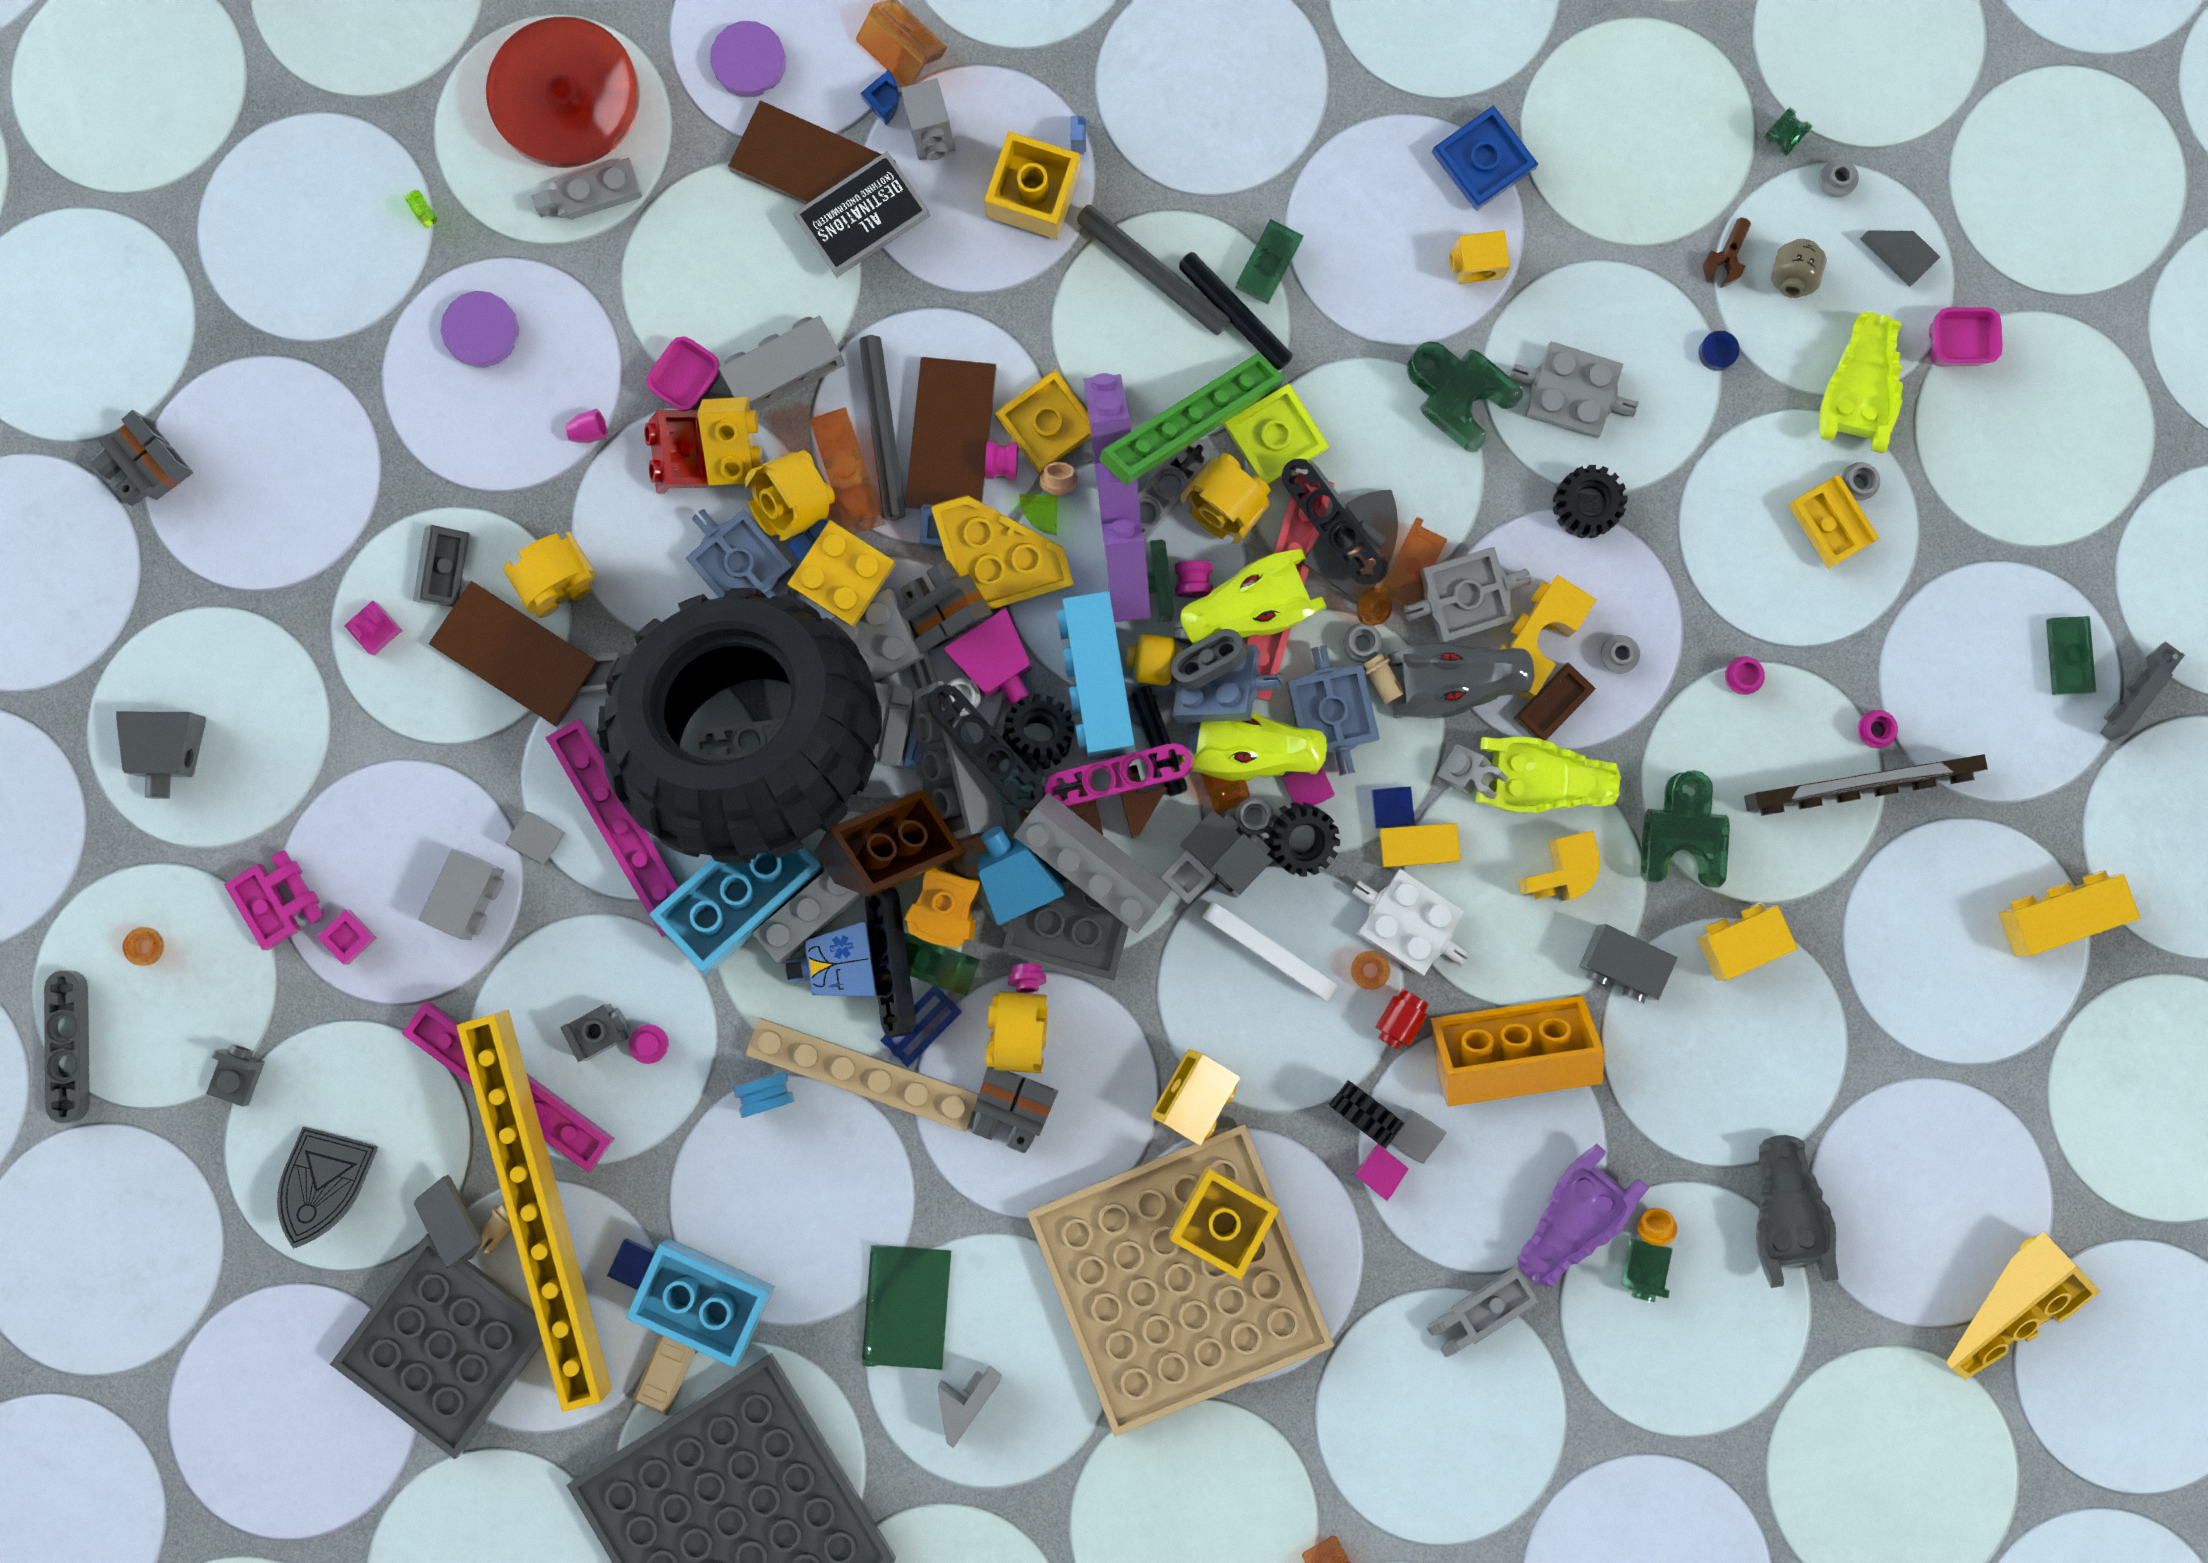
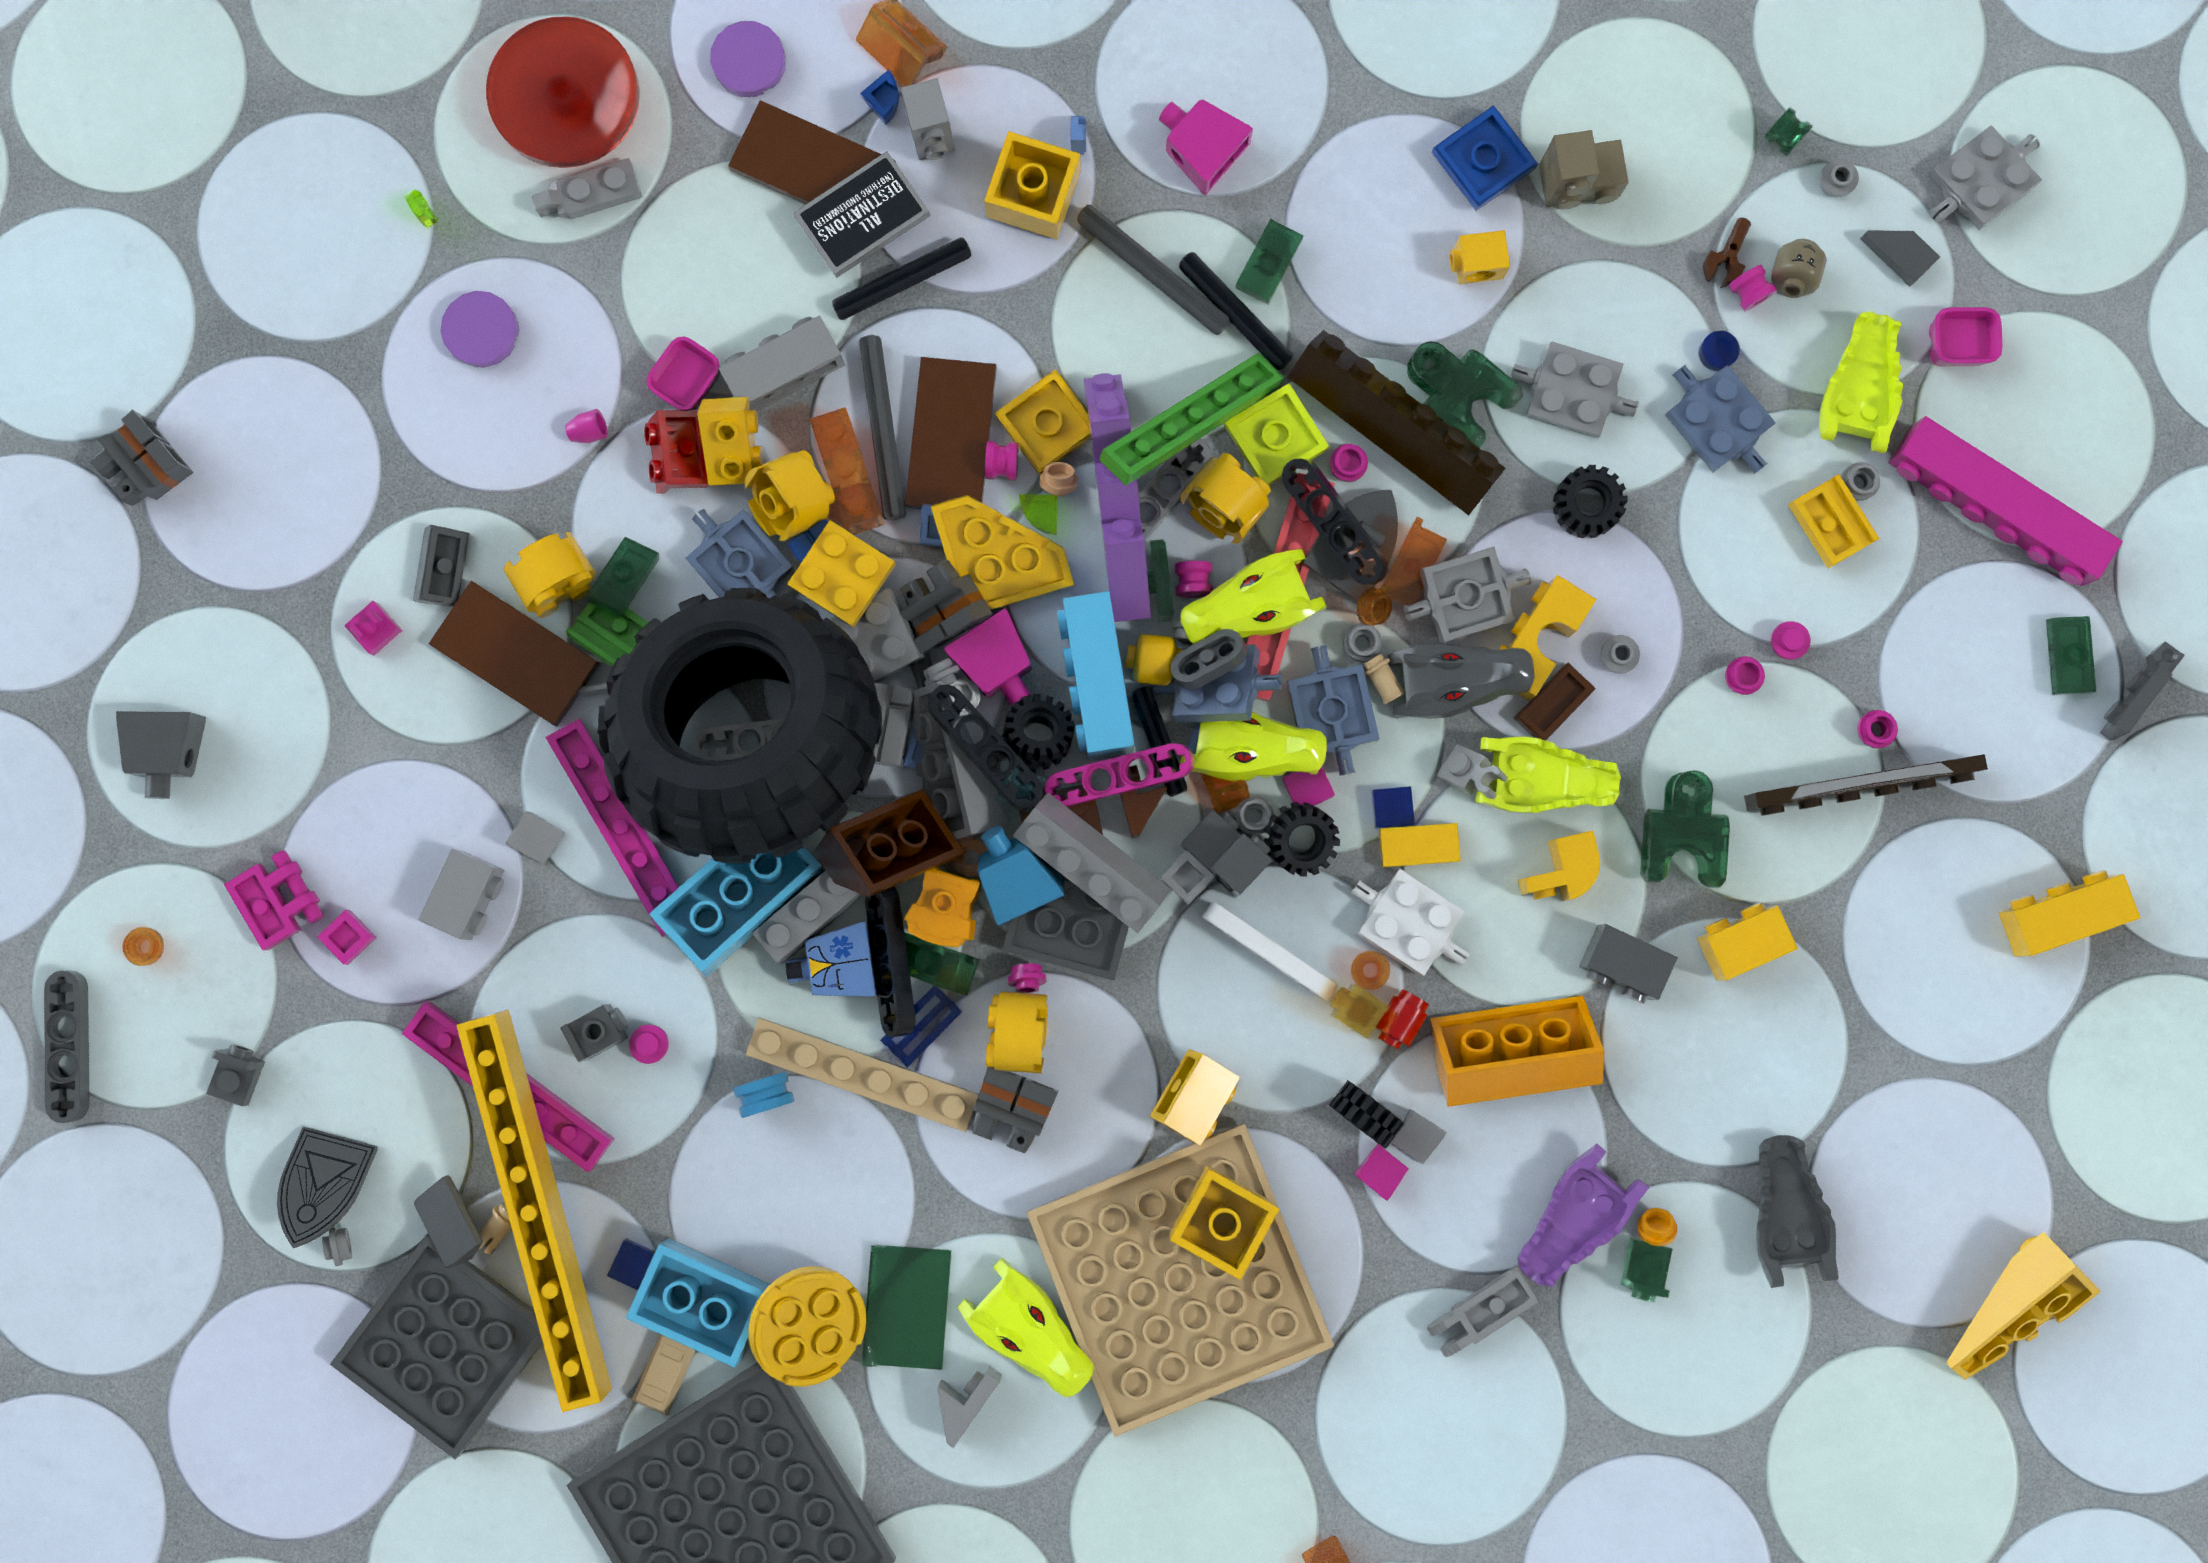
(337, 1245): none -> light grey plate
(606, 633): none -> bright green plate
(622, 577): none -> clear green plate
(806, 1325): none -> yellow tile
(901, 278): none -> black axle
(941, 671): none -> light grey plate
(1025, 1327): none -> neon yellow animal
(1204, 141): none -> dark pink torso
(1348, 463): none -> dark pink plate
(1357, 1010): none -> clear yellow brick
(1396, 421): none -> dark brown brick
(1582, 170): none -> dark tan brick
(1720, 418): none -> sand blue plate
(1752, 288): none -> dark pink wheel
(1790, 640): none -> dark pink plate
(1985, 178): none -> light grey plate
(2004, 502): none -> dark pink brick

